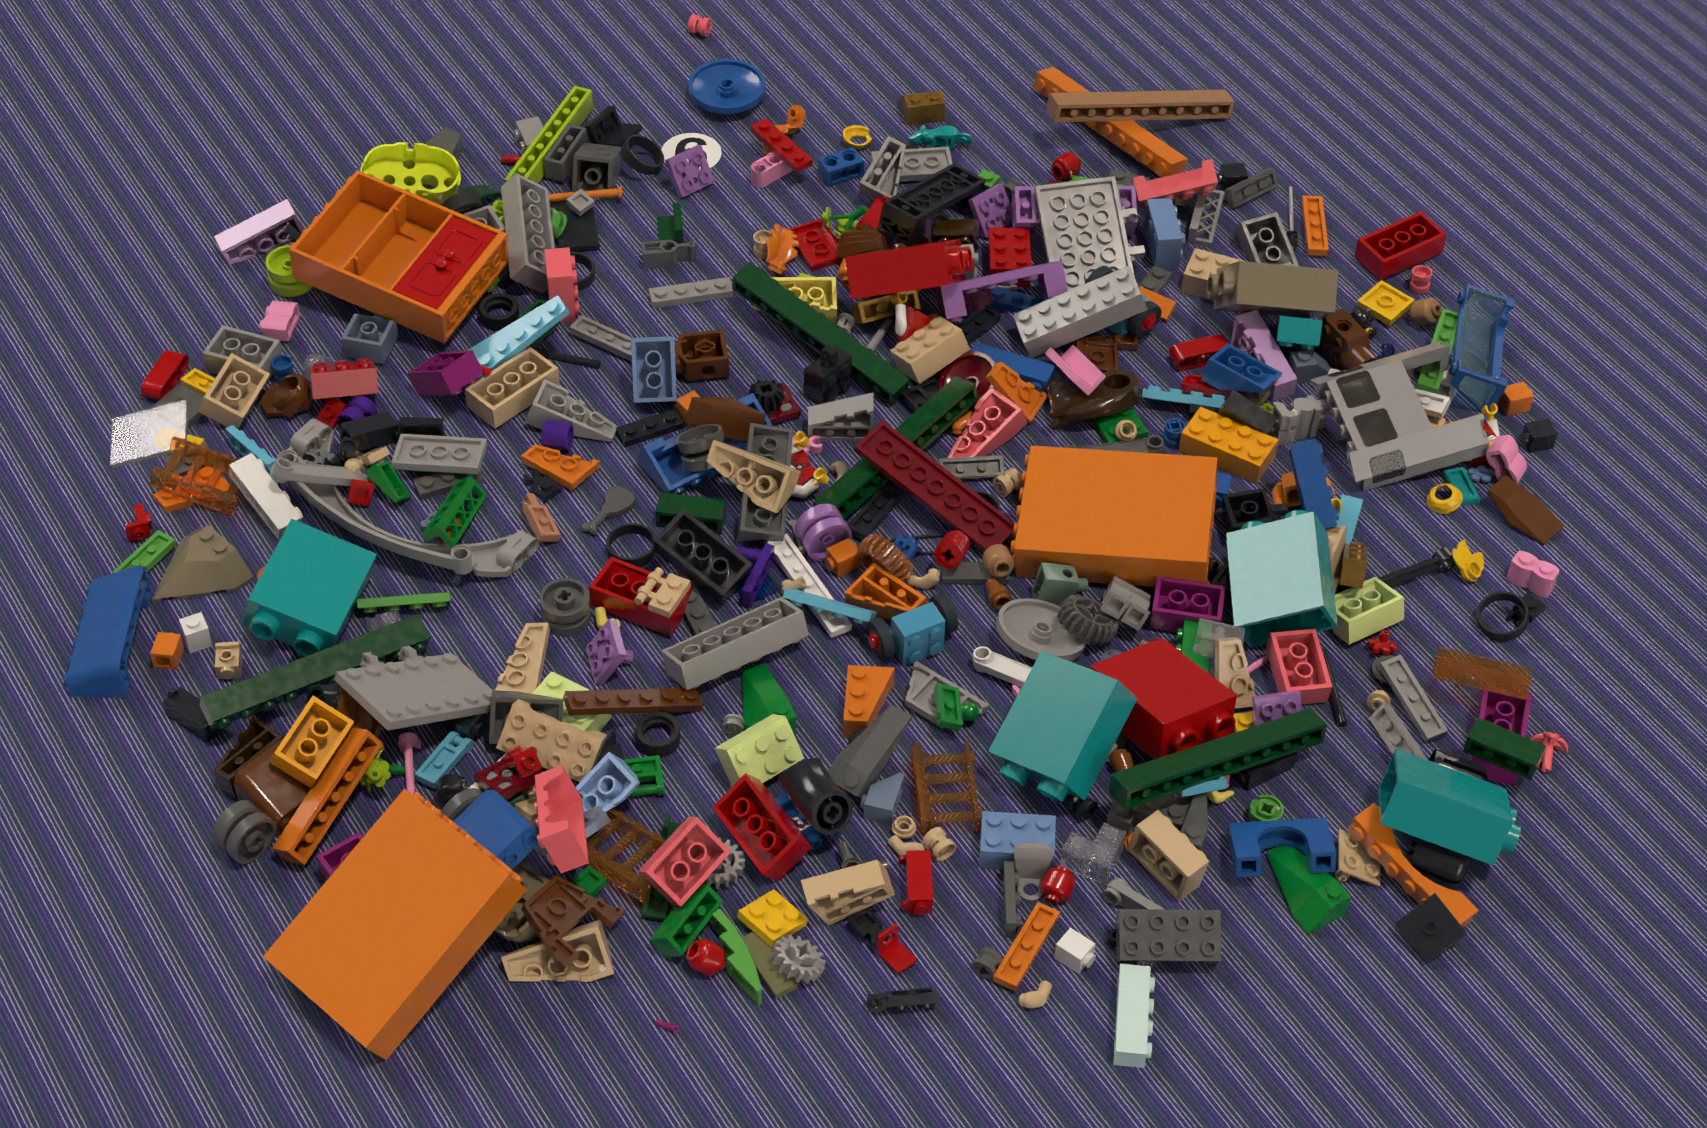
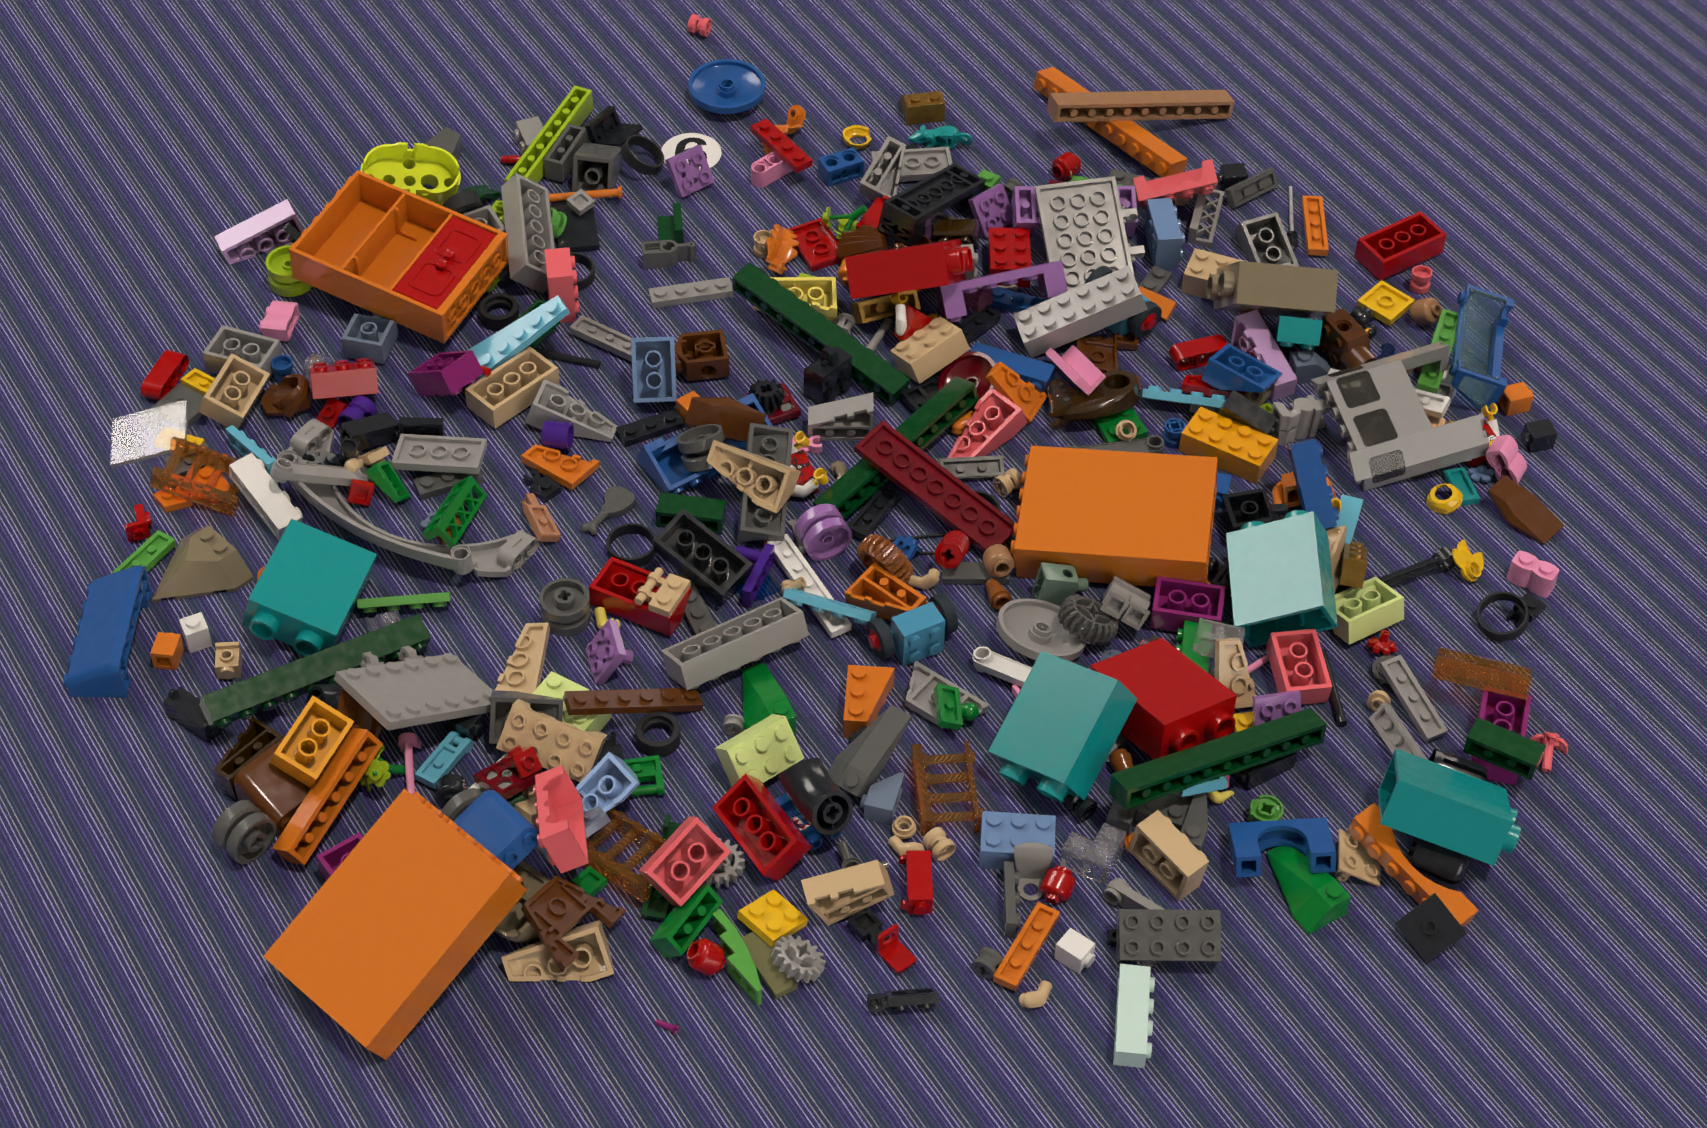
(842, 558): orange brick -> none

